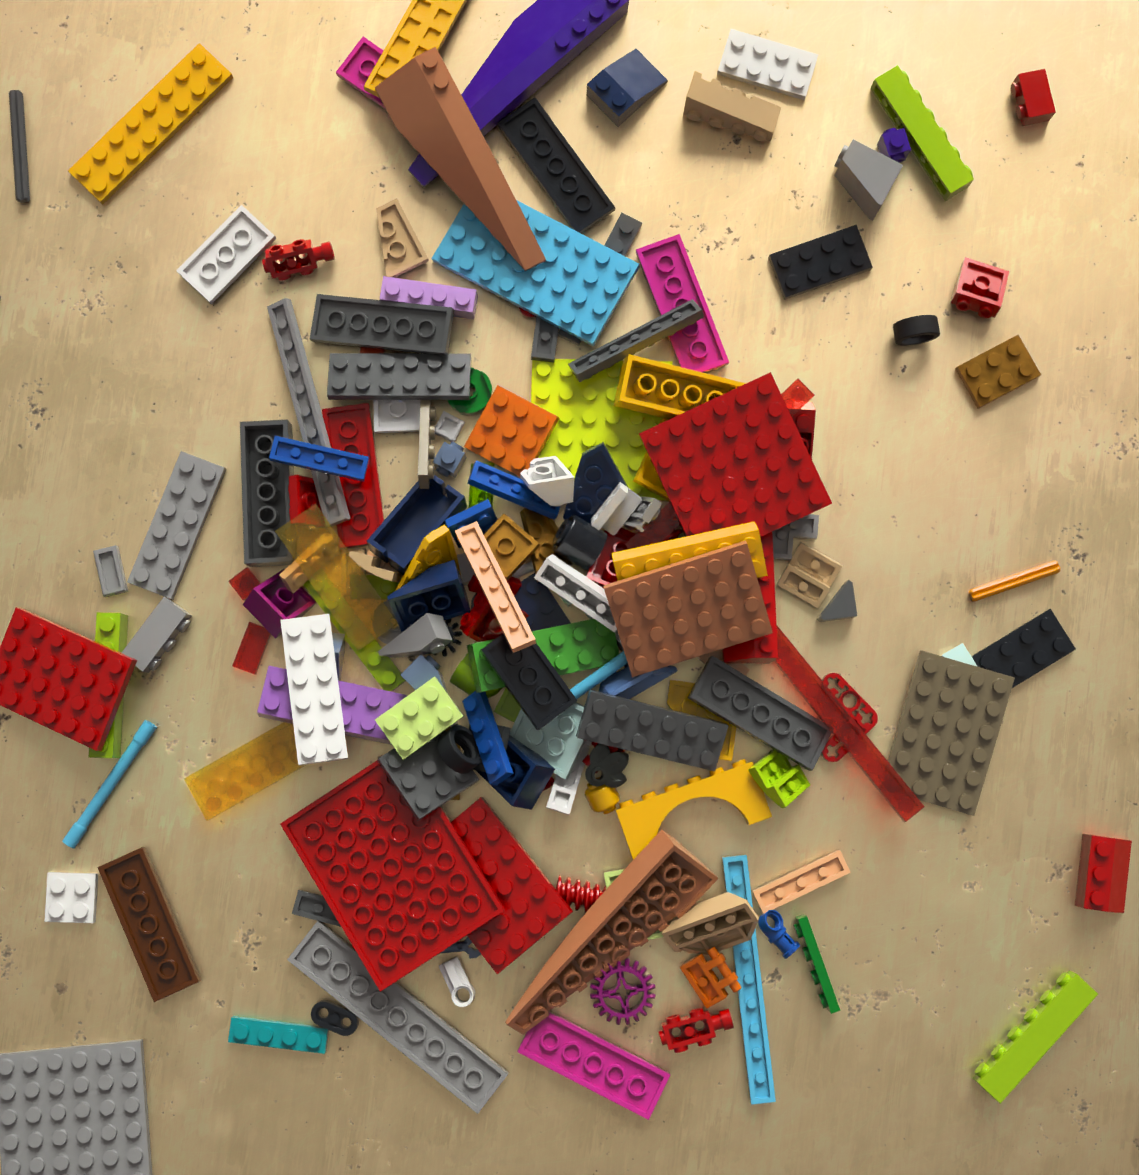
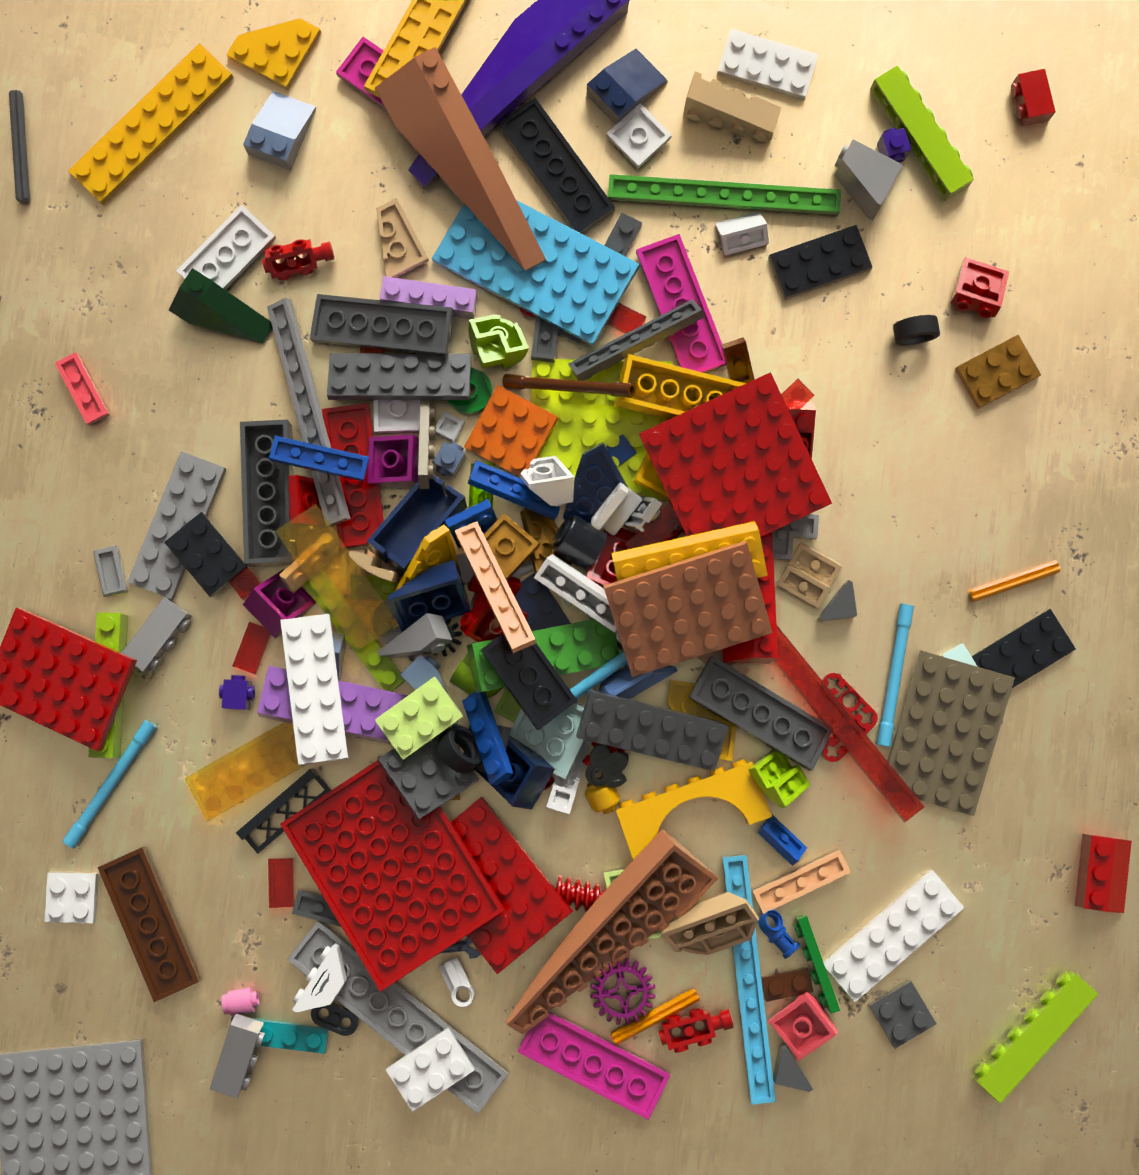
(82, 389): none -> coral plate
(206, 554): none -> black plate
(212, 307): none -> dark green wedge
(237, 693): none -> dark purple brick
(237, 1056): none -> light grey brick
(240, 1001): none -> bright pink brick
(275, 50): none -> yellow plate
(275, 807): none -> black fence
(279, 130): none -> sand blue slope
(281, 882): none -> clear red tile
(323, 982): none -> white slope
(393, 461): none -> magenta slope
(430, 1069): none -> white plate
(497, 341): none -> lime brick
(615, 389): none -> reddish brown piece
(622, 451): none -> blue piece
(626, 319): none -> clear red tile
(638, 135): none -> white plate
(655, 1016): none -> light orange axle
(705, 981): orange plate -> none
(724, 194): none -> bright green plate
(738, 360): none -> reddish brown plate
(742, 233): none -> white panel
(782, 840): none -> blue plate
(786, 984): none -> reddish brown plate
(787, 1071): none -> dark grey slope
(804, 1025): none -> coral slope
(887, 724): none -> medium azure piece
(892, 935): none -> white plate
(902, 1014): none -> dark grey plate

